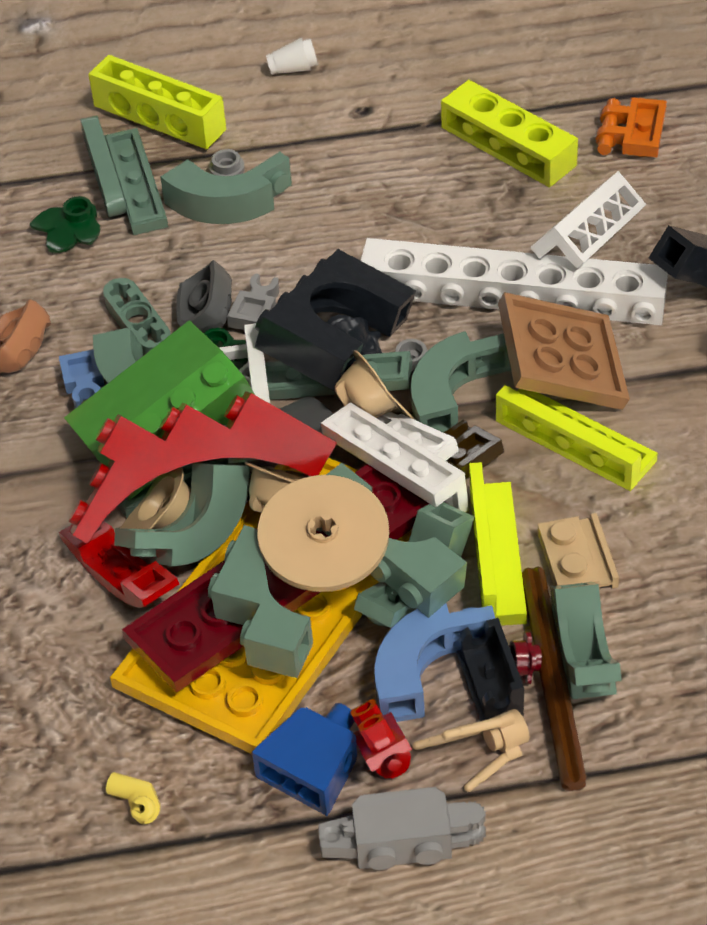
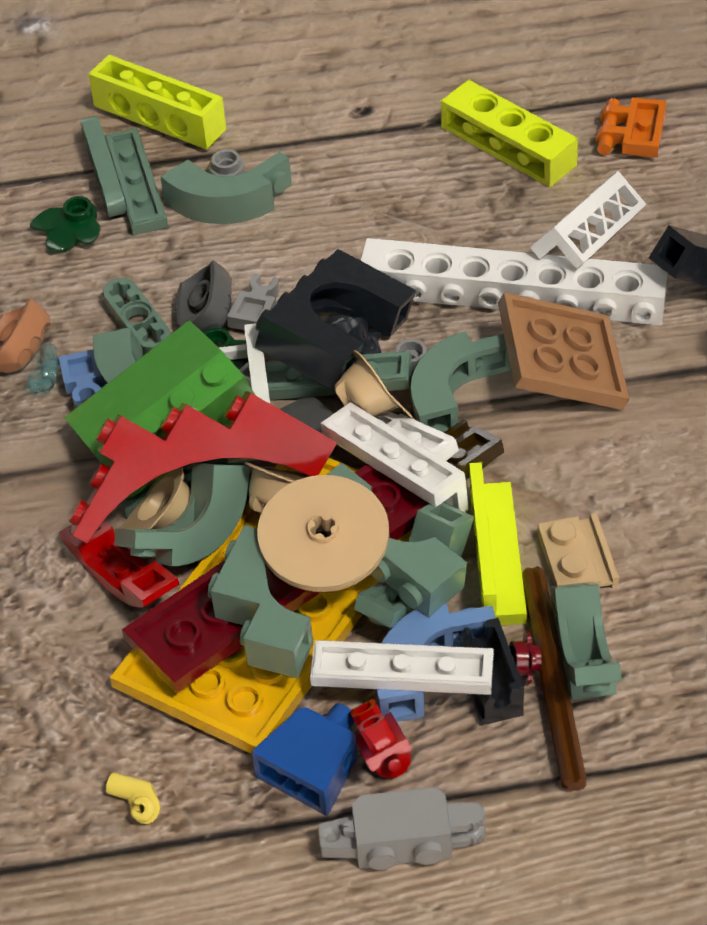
(49, 367): none -> clear light blue arm
(293, 57): white cone -> none
(402, 667): none -> white tile
(500, 733): tan plant -> none
(574, 436): neon yellow fence -> none

